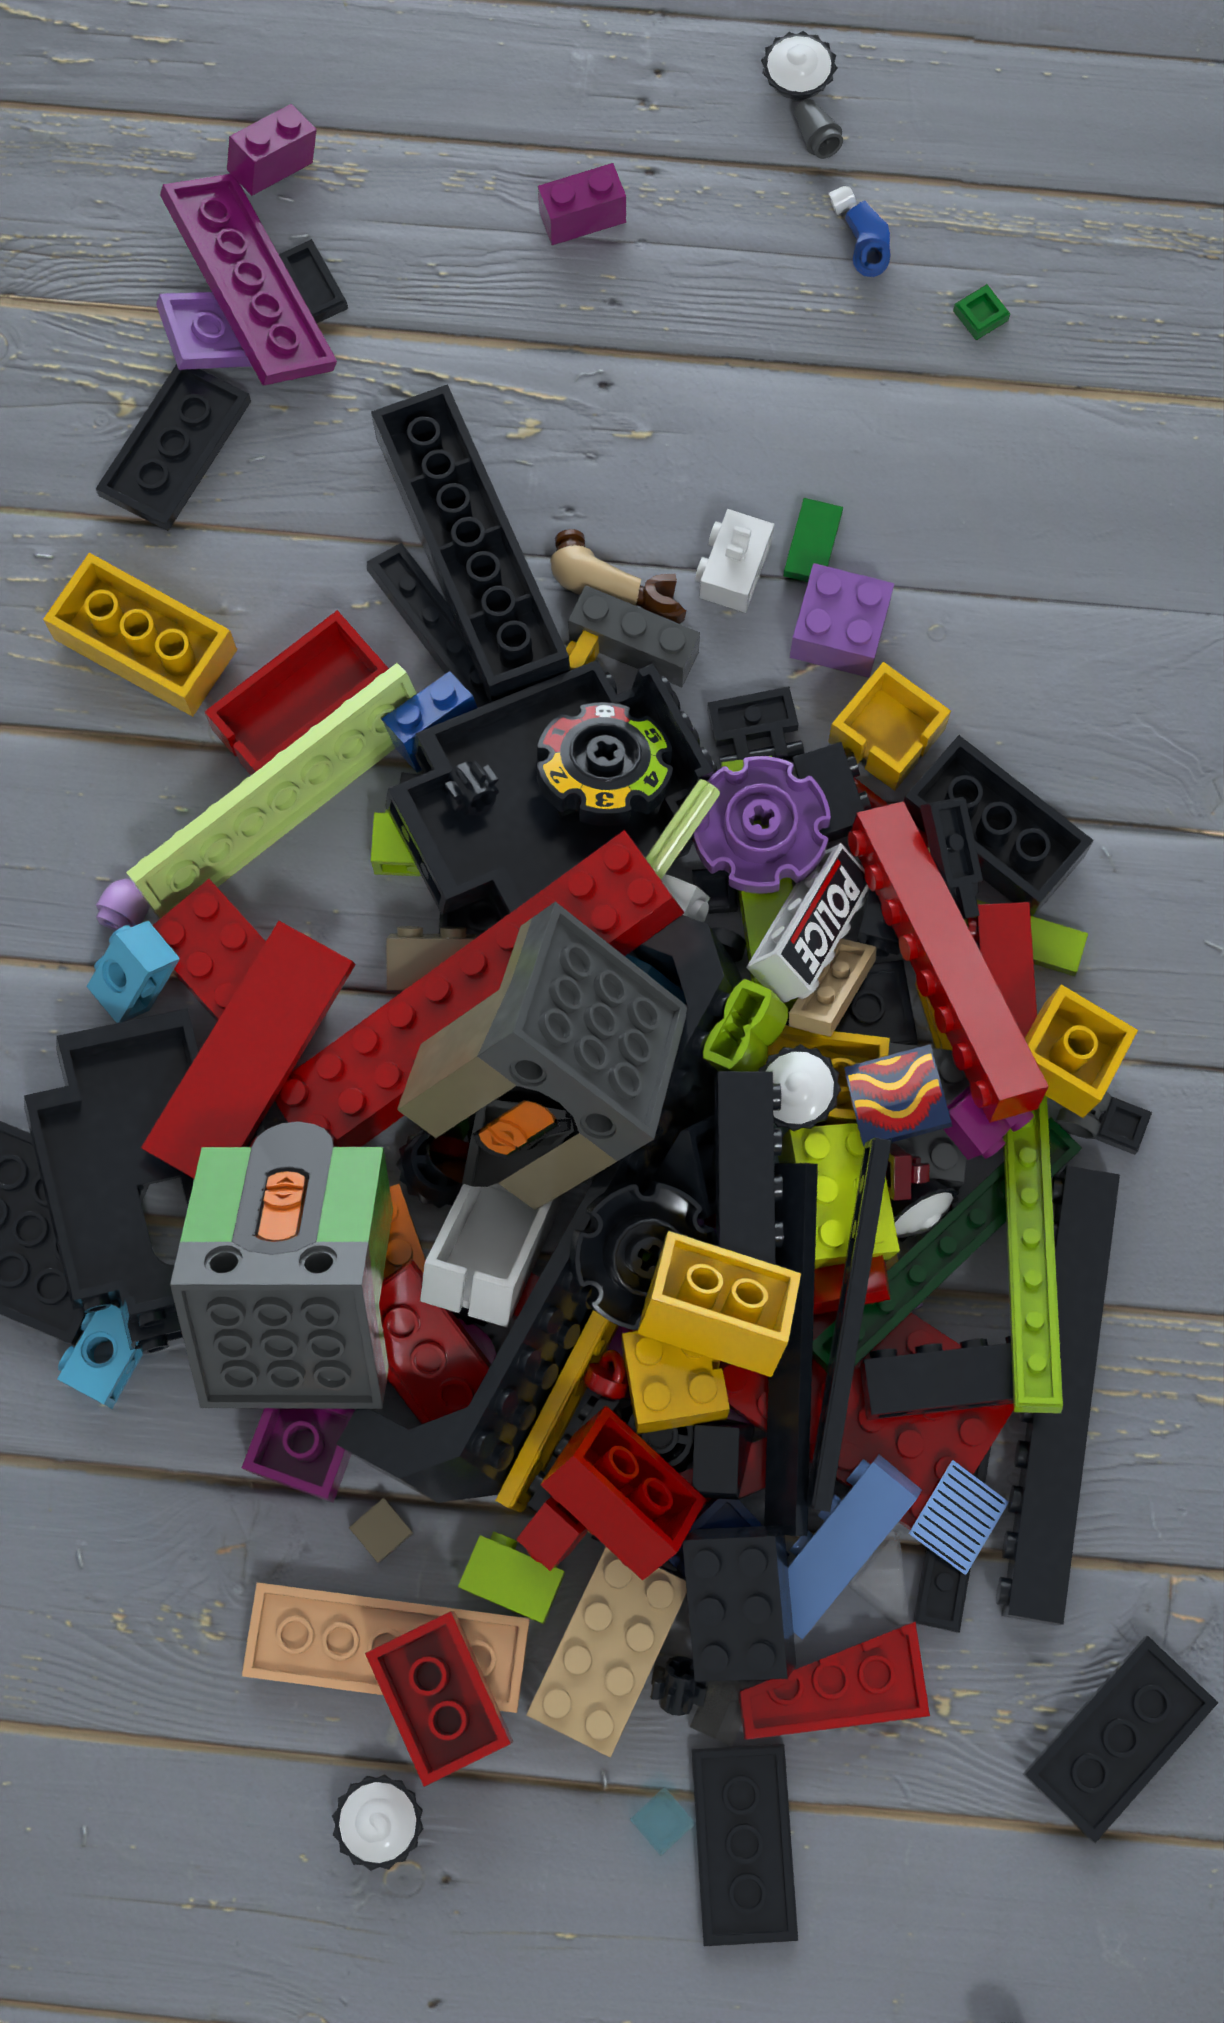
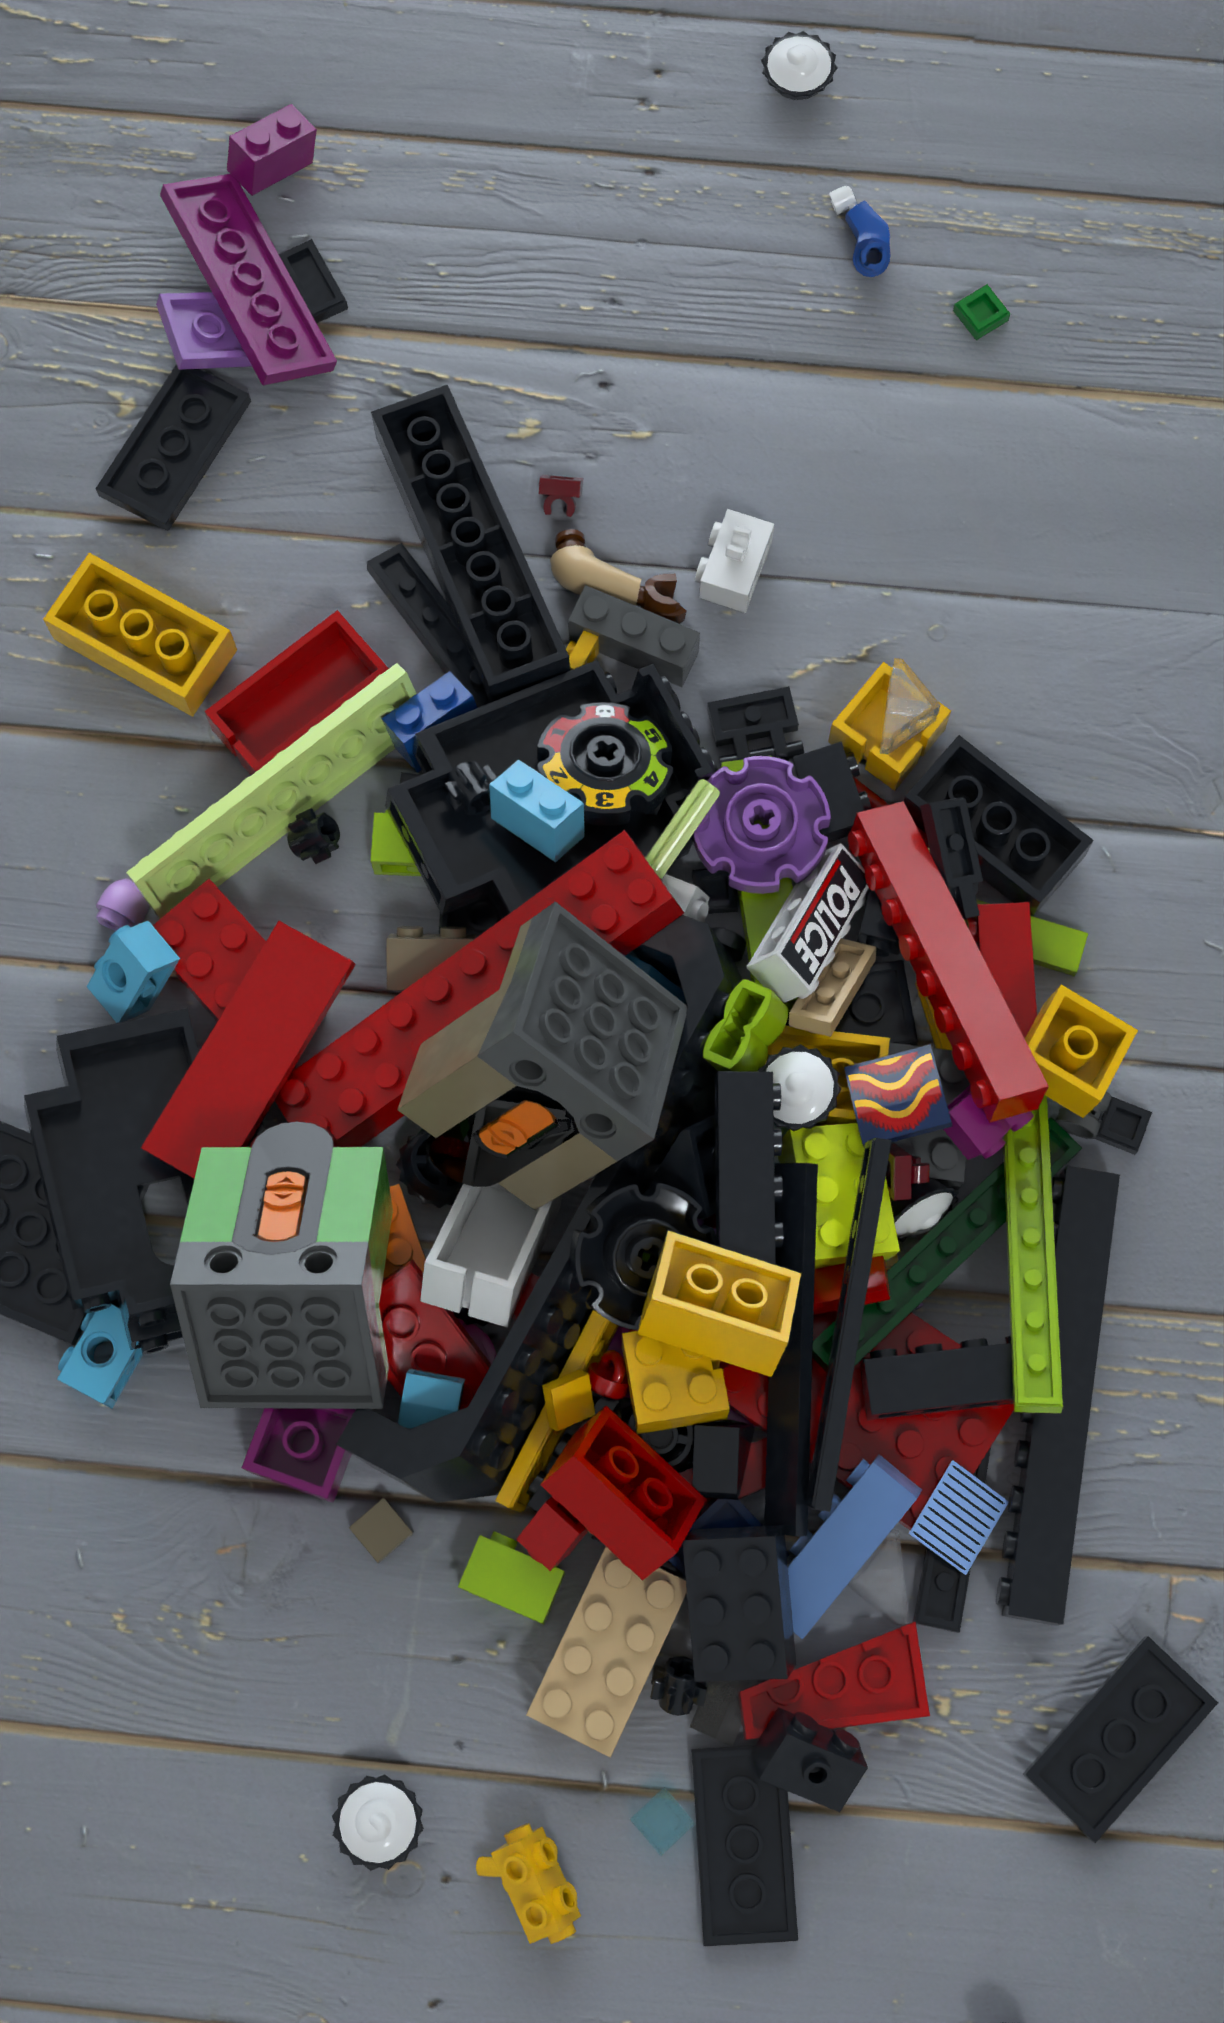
(313, 836): none -> black gear
(325, 1635): light nougat plate -> none
(428, 1397): none -> medium azure piece
(439, 1698): red brick -> none
(534, 1883): none -> yellow brick
(537, 810): none -> medium azure brick
(560, 488): none -> dark red tile
(568, 1400): none -> yellow tile
(582, 204): magenta brick -> none
(809, 1759): none -> black brick
(812, 538): green tile -> none
(818, 129): dark grey cone -> none
(841, 620): medium lavender brick -> none
(908, 707): none -> clear slope

